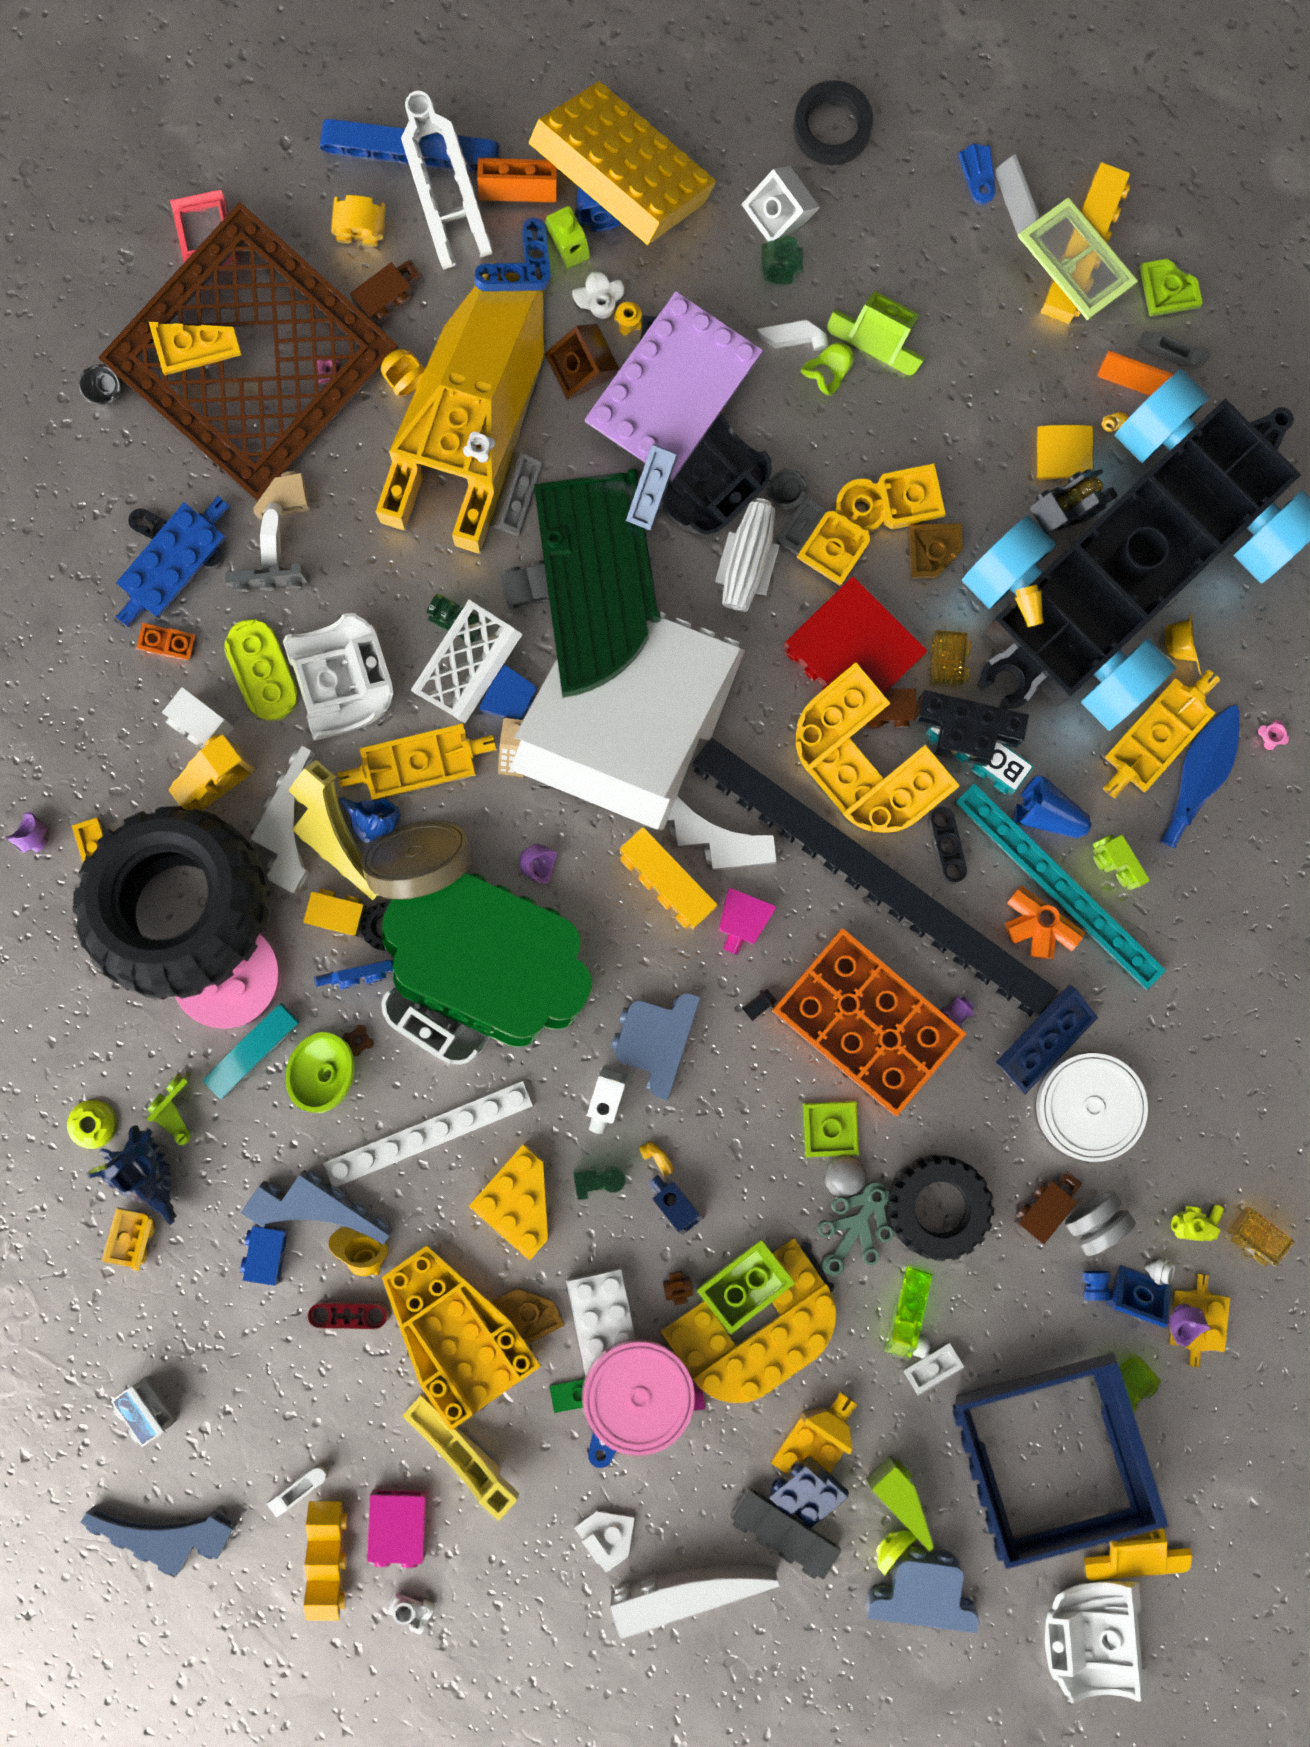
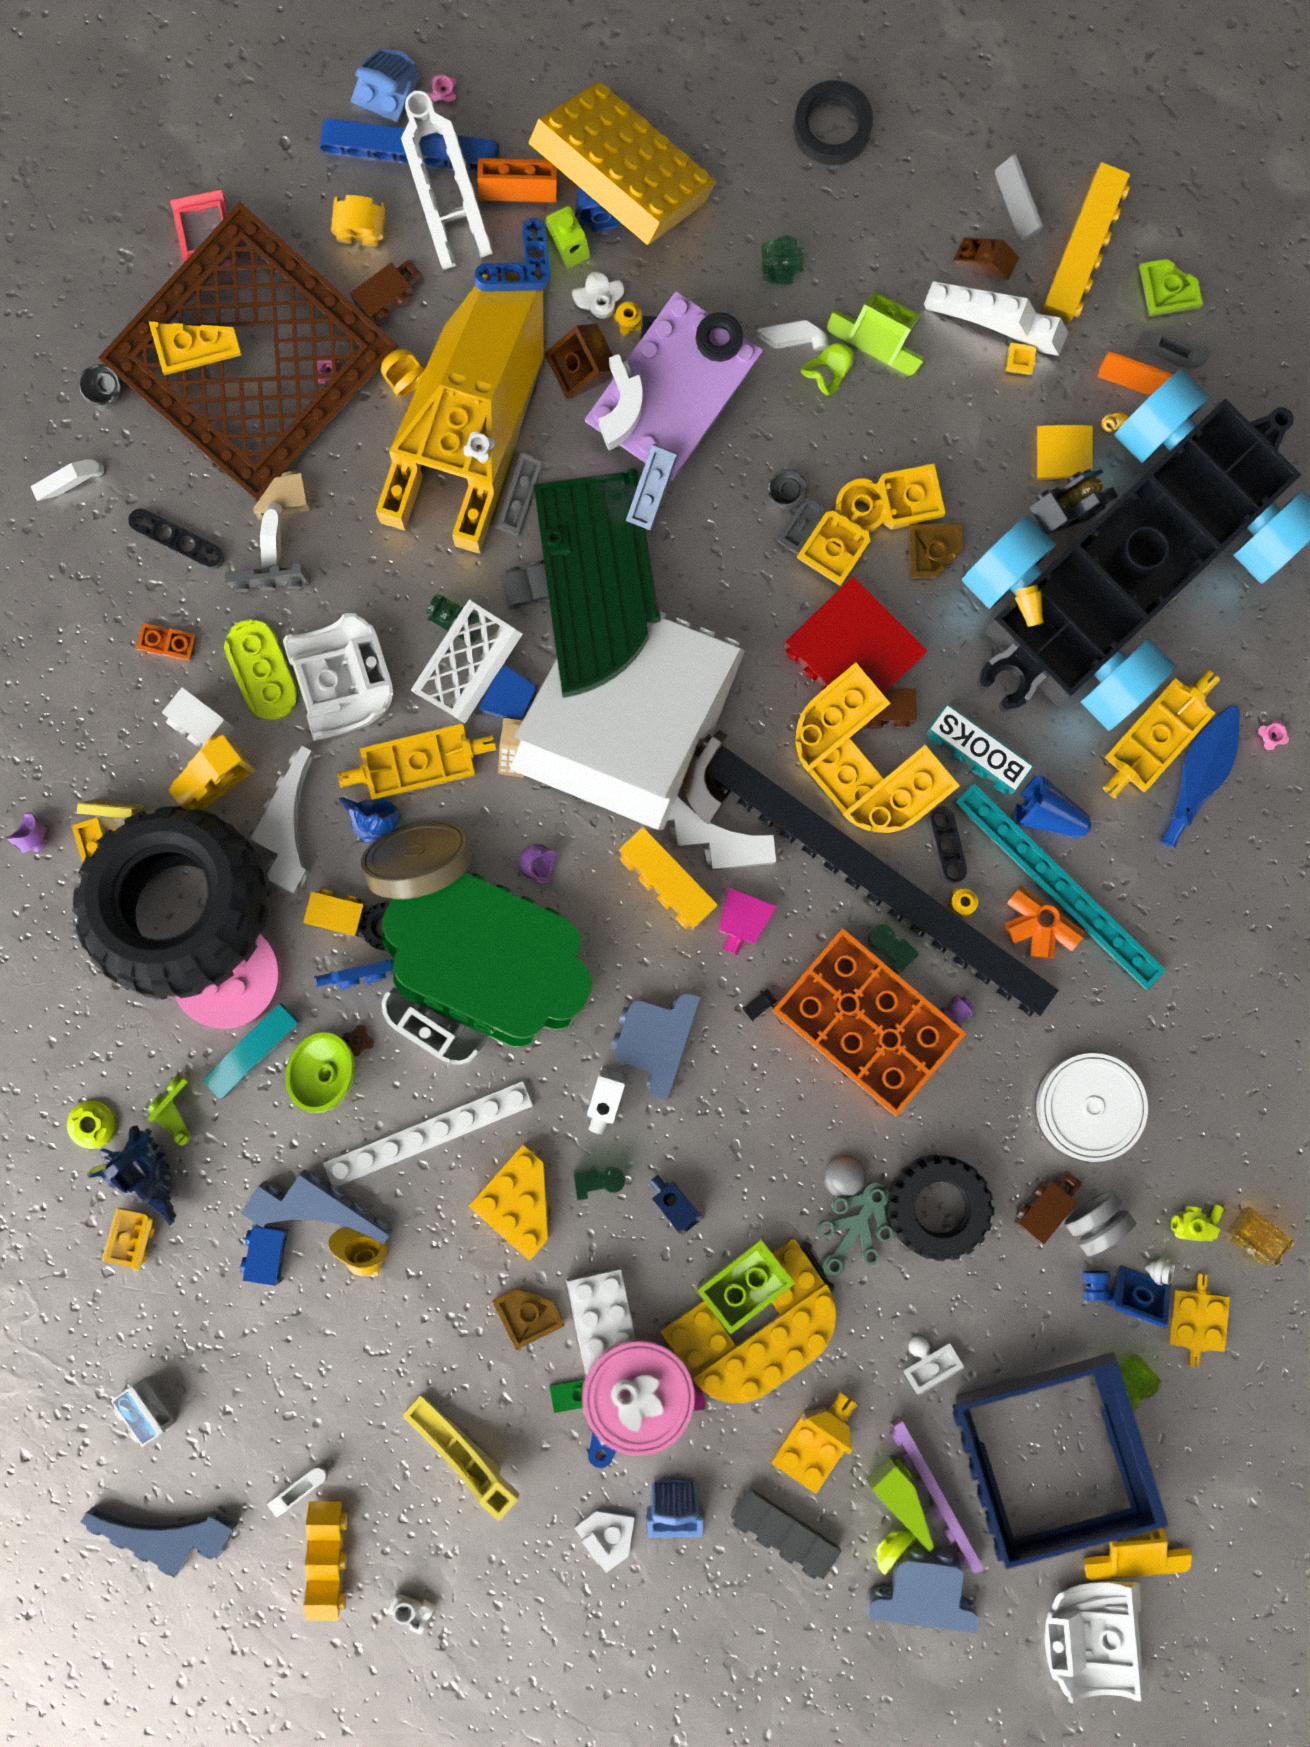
(67, 478): none -> white piece
(109, 808): none -> light yellow tile
(171, 560): blue plate -> none
(324, 824): light yellow arch -> none
(342, 1321): dark red beam -> none
(385, 83): none -> medium blue piece
(397, 1527): dark pink brick -> none
(443, 81): none -> bright pink plate
(455, 1337): yellow wedge -> none
(624, 418): none -> white arch
(639, 1403): none -> white plate
(660, 1156): yellow arm -> none
(674, 1510): none -> medium blue piece
(678, 1288): reddish brown gear -> none
(684, 1594): white slope -> none
(698, 781): none -> arch
(716, 481): black piece -> none
(724, 321): none -> black tyre
(748, 557): white plate -> none
(780, 204): white slope -> none
(807, 1491): plate -> none
(830, 1129): lime tile -> none
(900, 952): none -> clear green legs
(908, 1313): clear neon green slope -> none
(940, 1506): none -> lavender plate
(948, 659): clear yellow brick -> none
(955, 905): none -> yellow brick
(969, 726): black piece -> none
(978, 170): blue piece -> none
(987, 257): none -> reddish brown slope
(999, 312): none -> white arch
(1020, 358): none -> yellow plate
(1047, 1039): dark blue plate -> none
(1077, 258): clear door -> none
(1116, 854): lime plate -> none
(1180, 640): yellow piece -> none
(1187, 1324): medium lavender piece -> none

